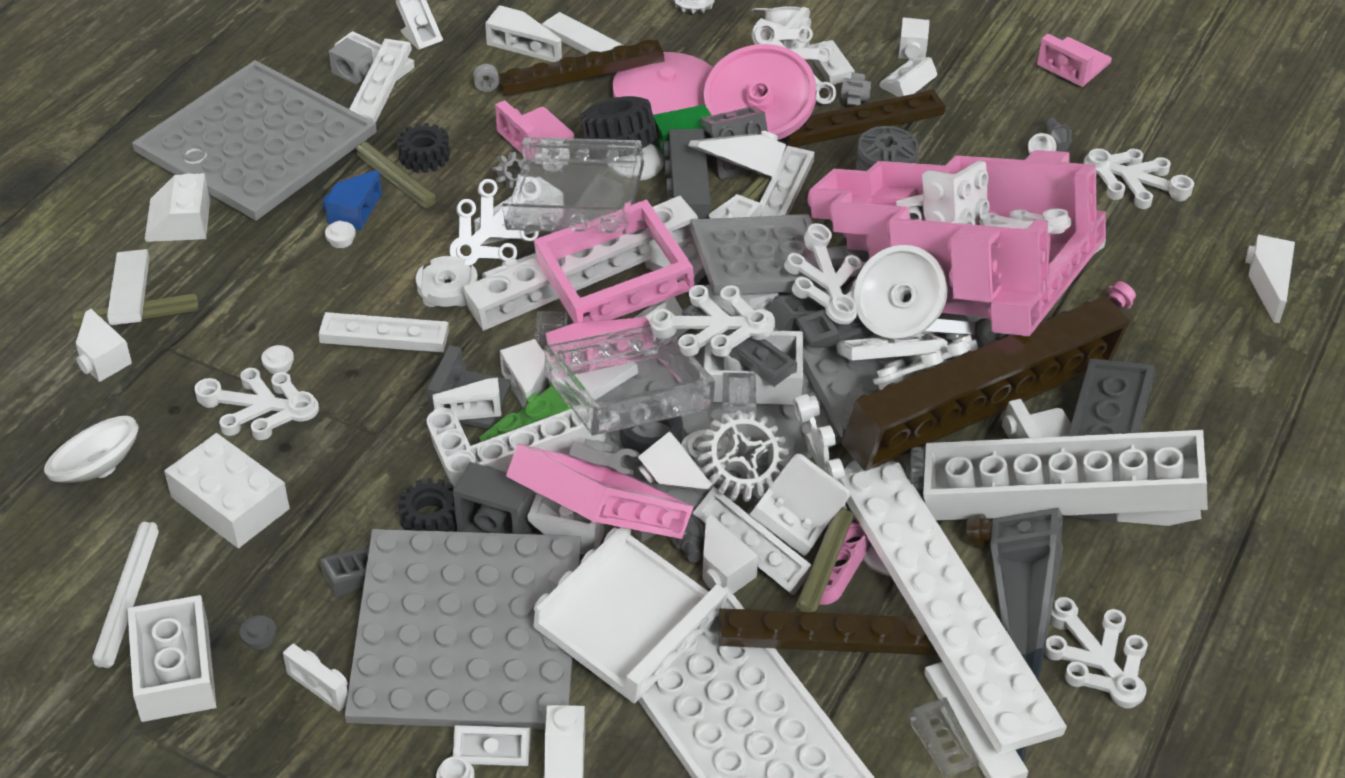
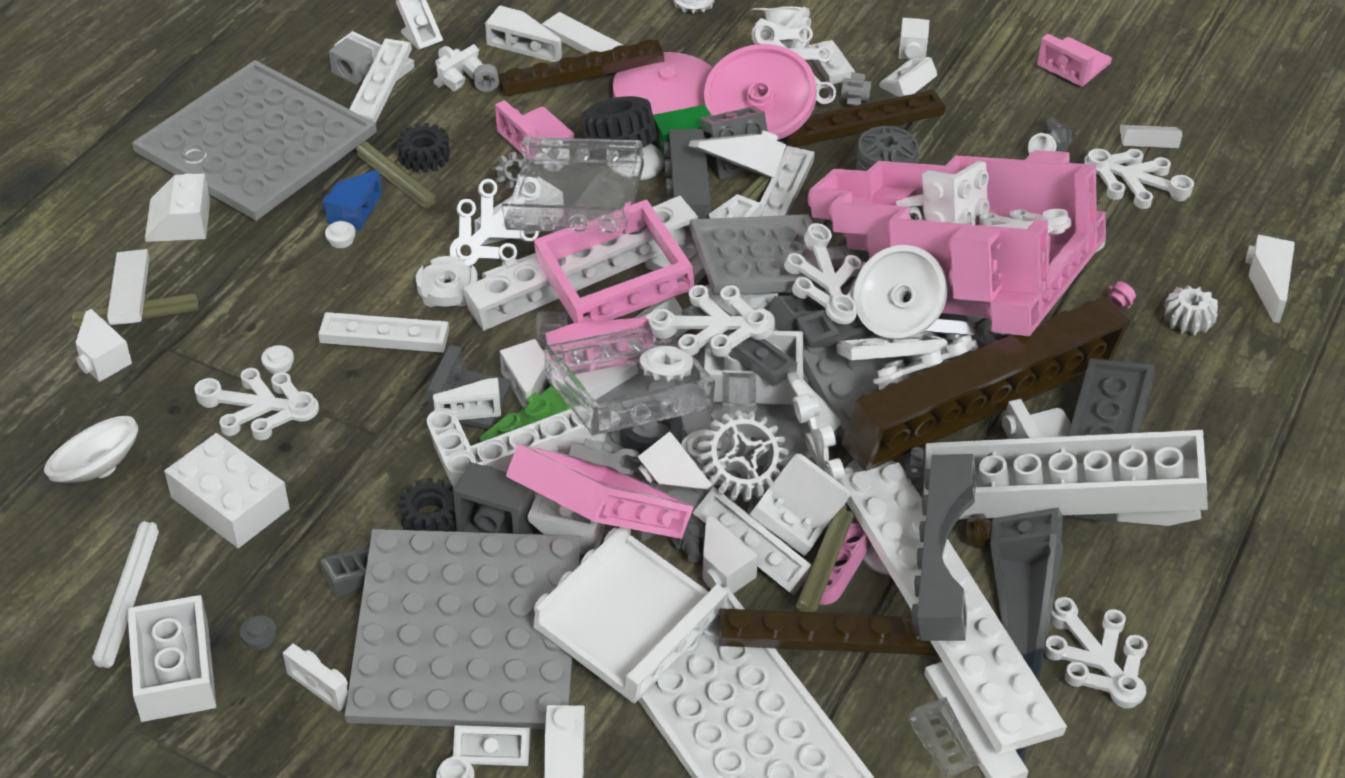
(455, 63): none -> white hips
(678, 363): none -> white gear
(827, 414): none -> white slope
(942, 600): none -> dark grey arch
(1150, 136): none -> white slope
(1191, 310): none -> white gear

